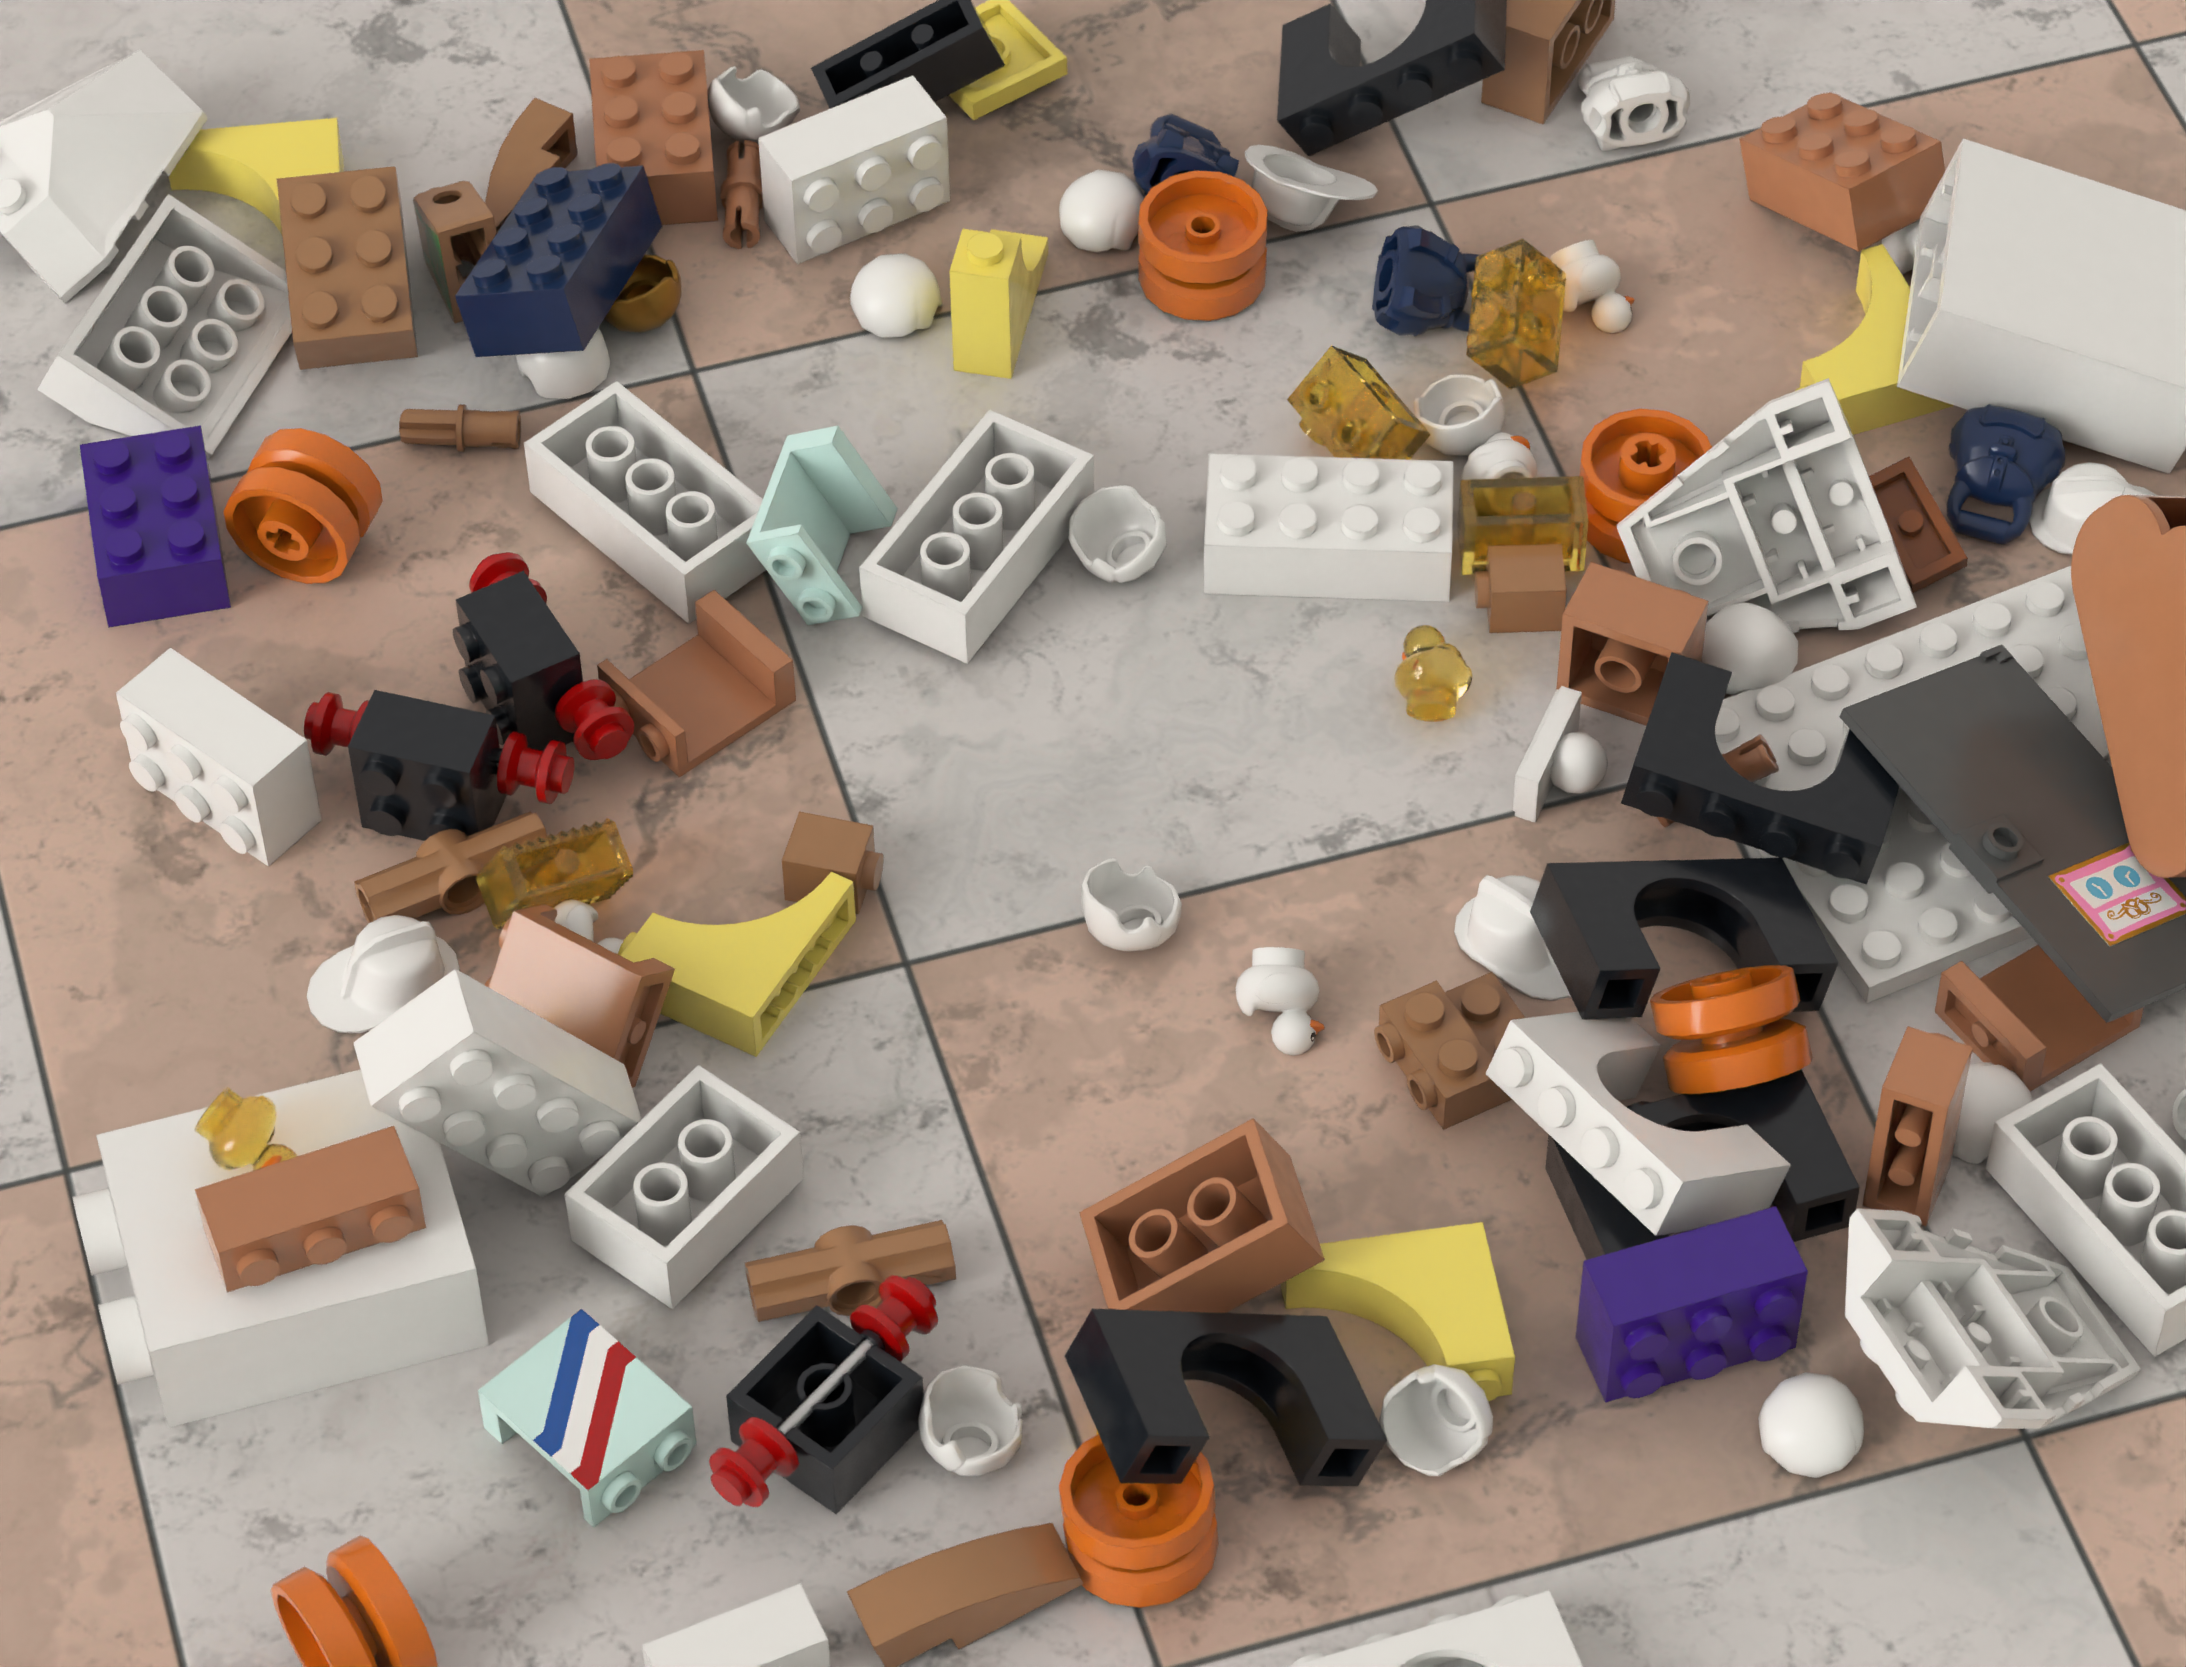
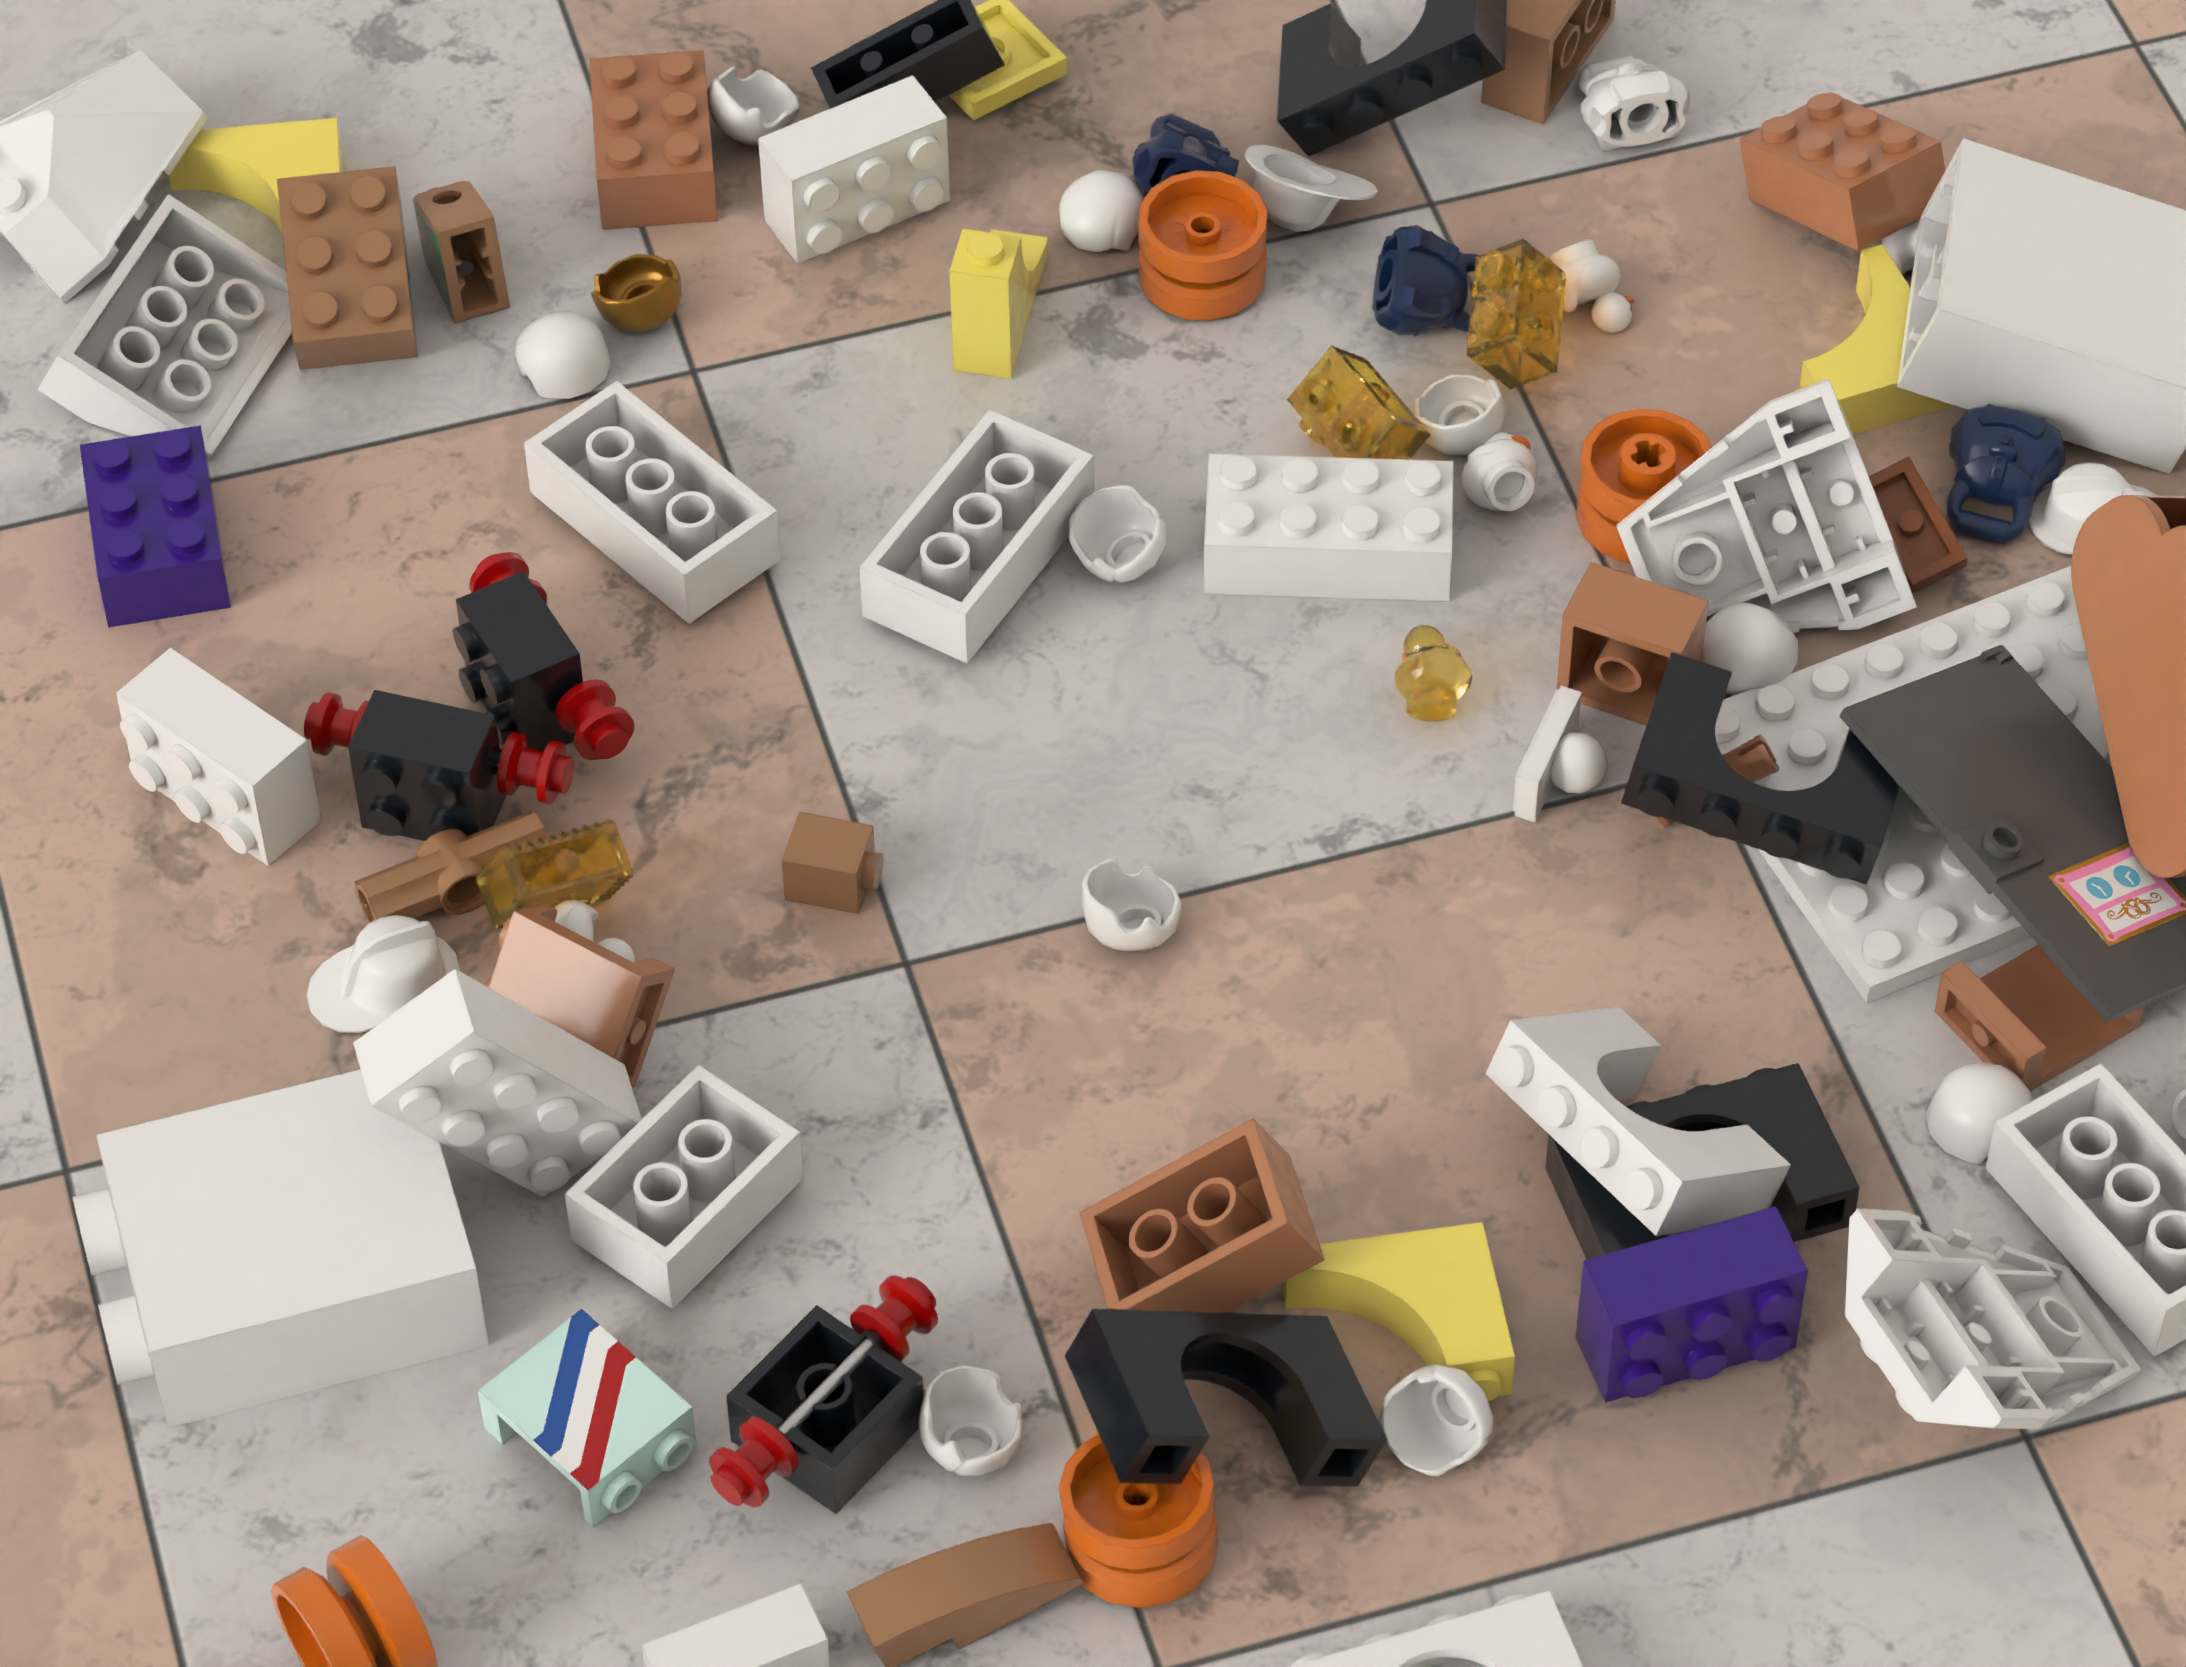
(241, 1131): clear yellow animal -> none
(303, 506): orange wheel -> none
(311, 1209): nougat brick -> none
(461, 428): medium nougat axle -> none
(537, 141): medium nougat slope -> none
(559, 261): dark blue brick -> none
(705, 688): nougat panel -> none
(742, 195): nougat pin -> none
(748, 974): light yellow arch -> none
(807, 515): light aqua panel -> none
(848, 1269): medium nougat piece -> none
(895, 295): white hair -> none
(1282, 985): white animal -> none
(1447, 1045): medium nougat plate -> none
(1504, 937): white piece -> none
(1522, 514): clear yellow brick -> none
(1522, 588): medium nougat brick -> none
(1731, 1029): orange wheel -> none
(1744, 906): black arch -> none
(1811, 1425): white hair -> none
(1917, 1123): nougat brick -> none

